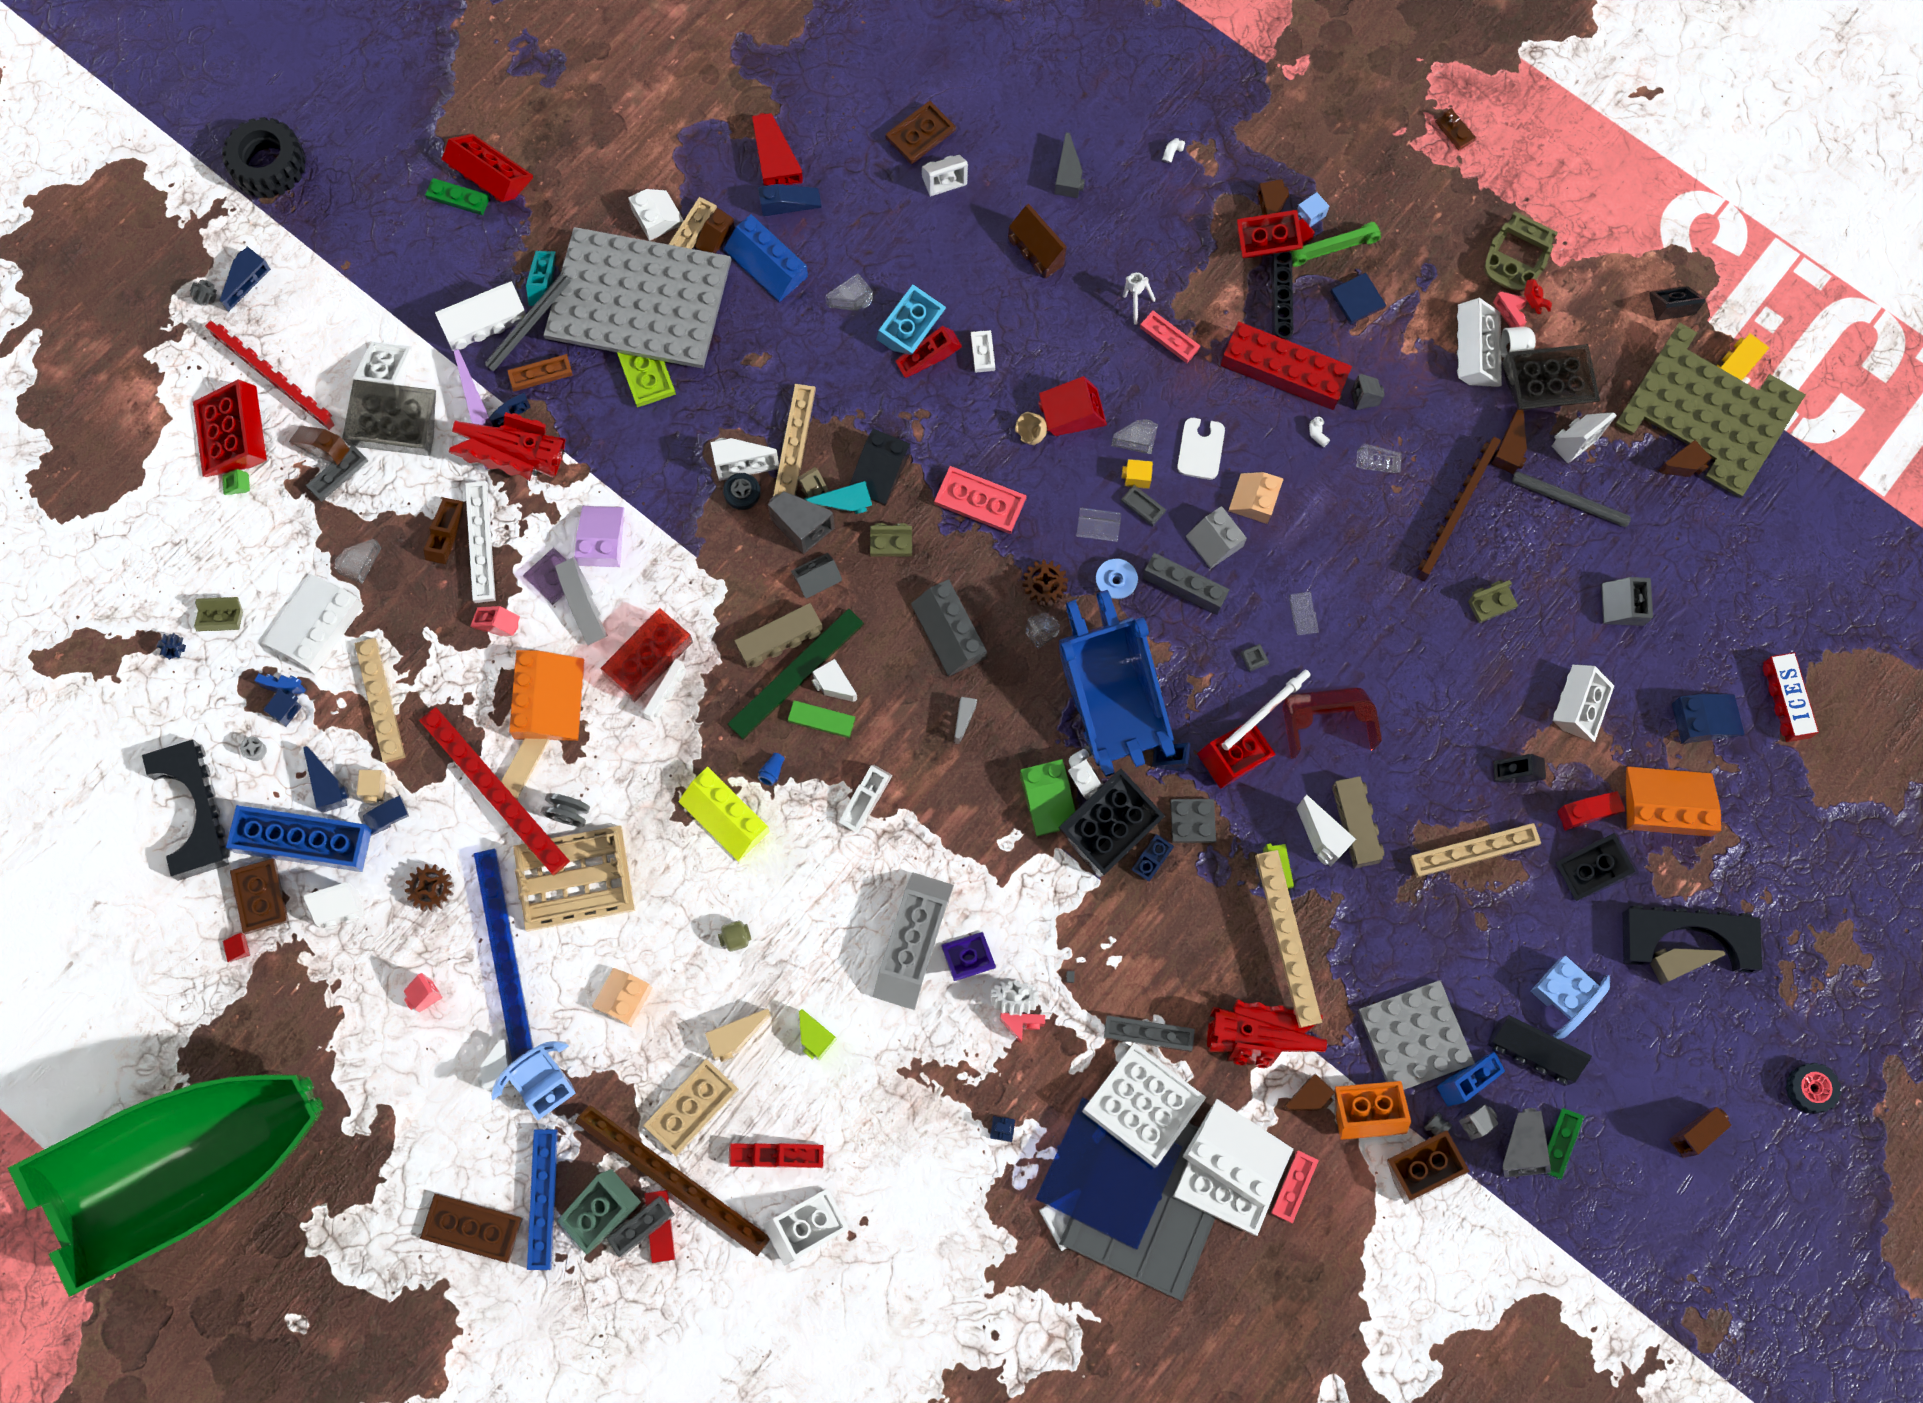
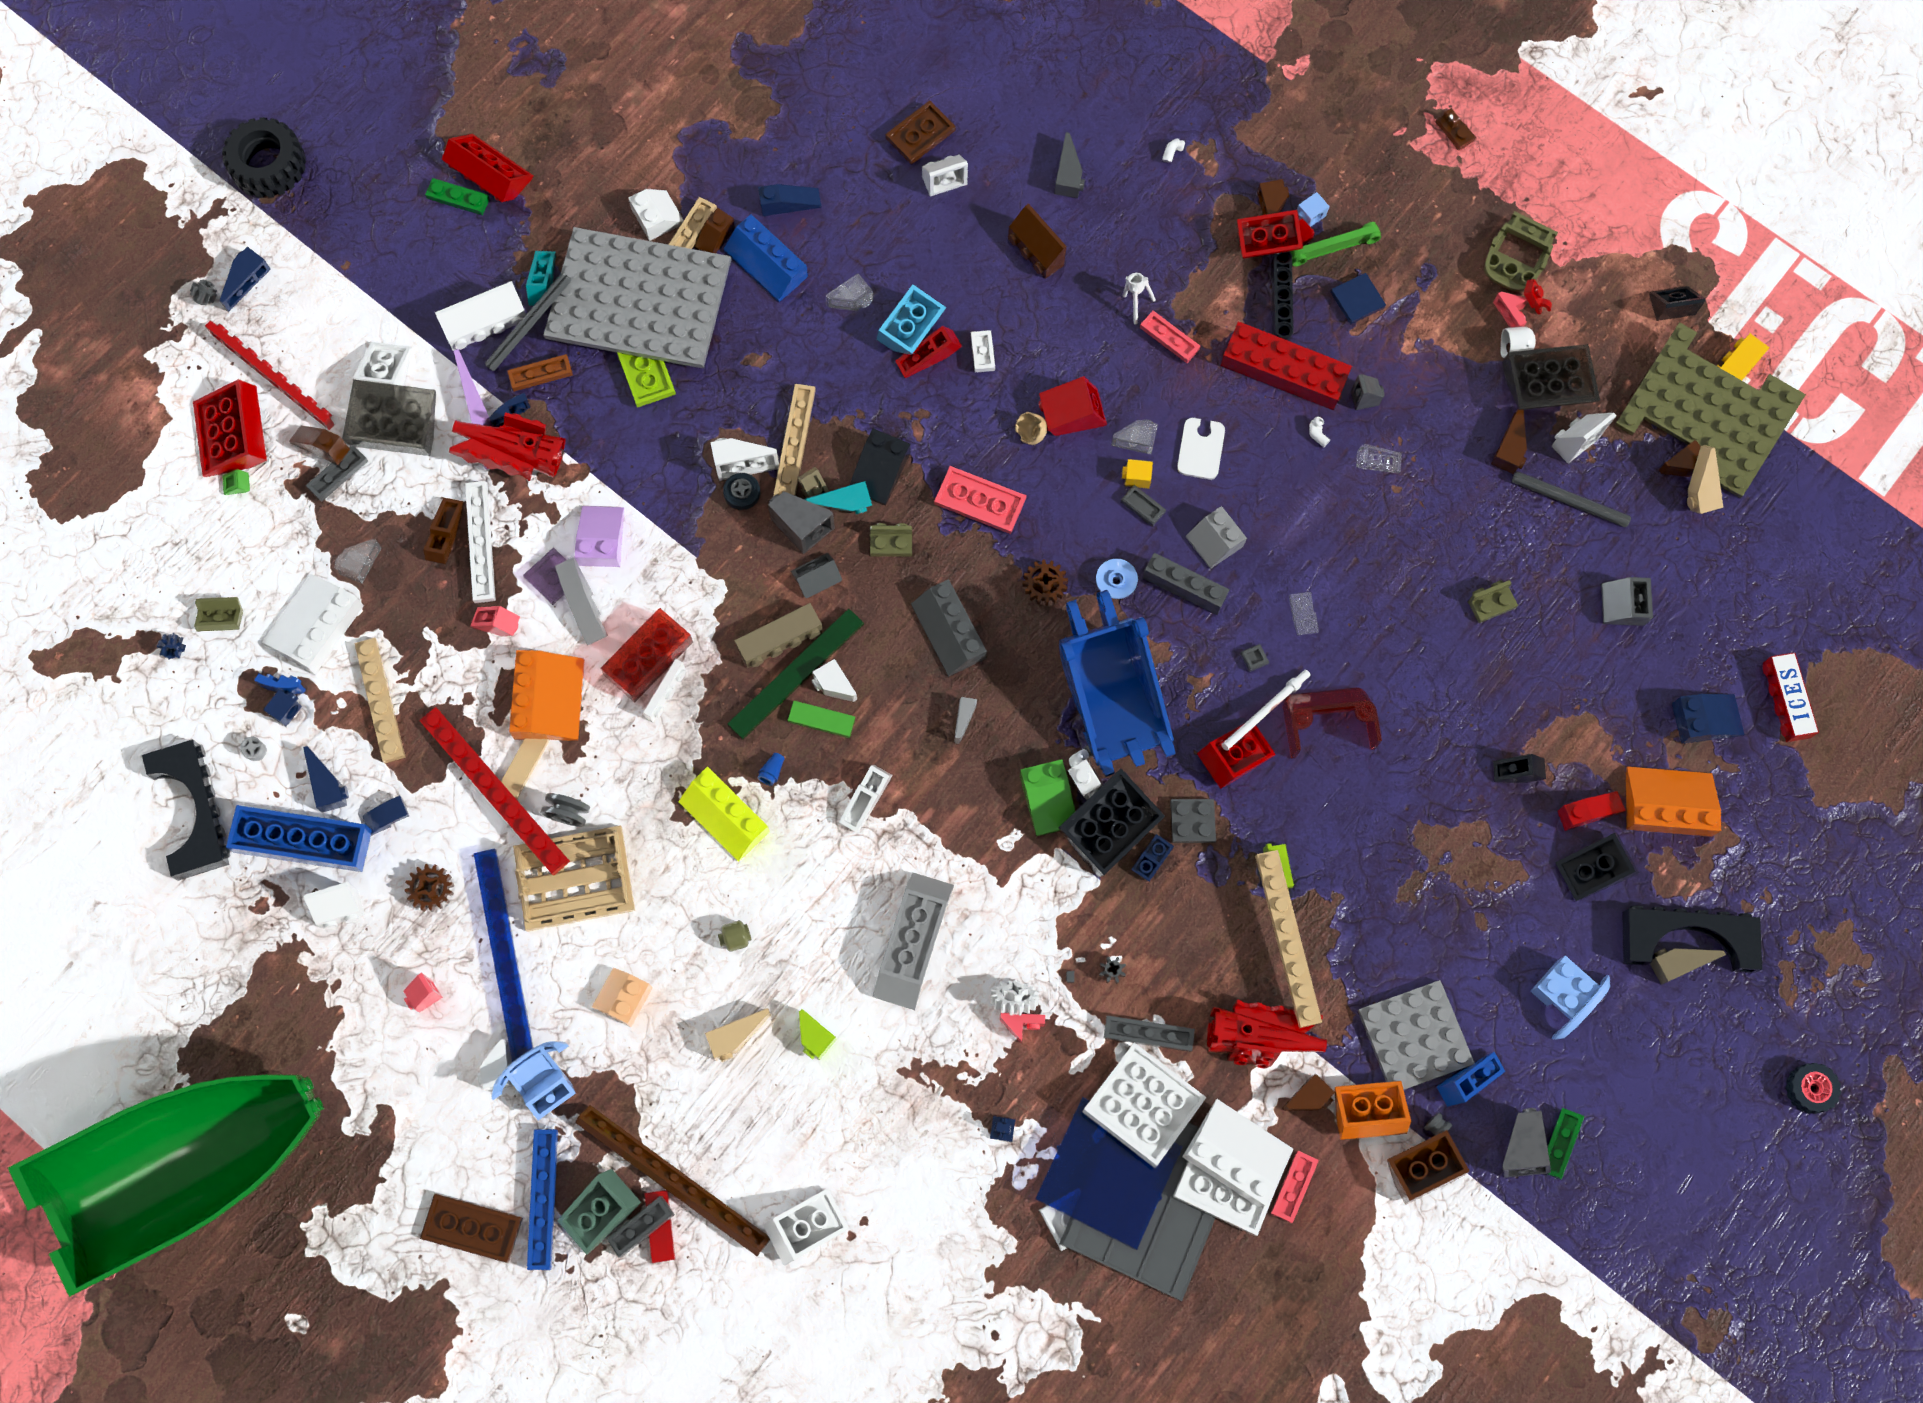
(236, 947): red slope -> none
(259, 896): reddish brown plate -> none
(371, 785): tan brick -> none
(691, 1107): tan plate -> none
(775, 155): red slope -> none
(776, 1155): red slope -> none
(968, 956): dark purple slope -> none
(1042, 629): clear slope -> none
(1098, 524): clear panel -> none
(1115, 964): none -> dark grey gear
(1175, 762): dark blue slope -> none
(1256, 496): light nougat slope -> none
(1325, 834): white slope -> none
(1357, 820): dark tan brick -> none
(1454, 514): reddish brown plate -> none
(1475, 850): tan plate -> none
(1479, 343): white slope -> none
(1479, 1122): light grey slope -> none
(1538, 1050): black slope -> none
(1583, 702): white slope -> none
(1700, 1132): reddish brown slope -> none
(1705, 487): none -> tan slope

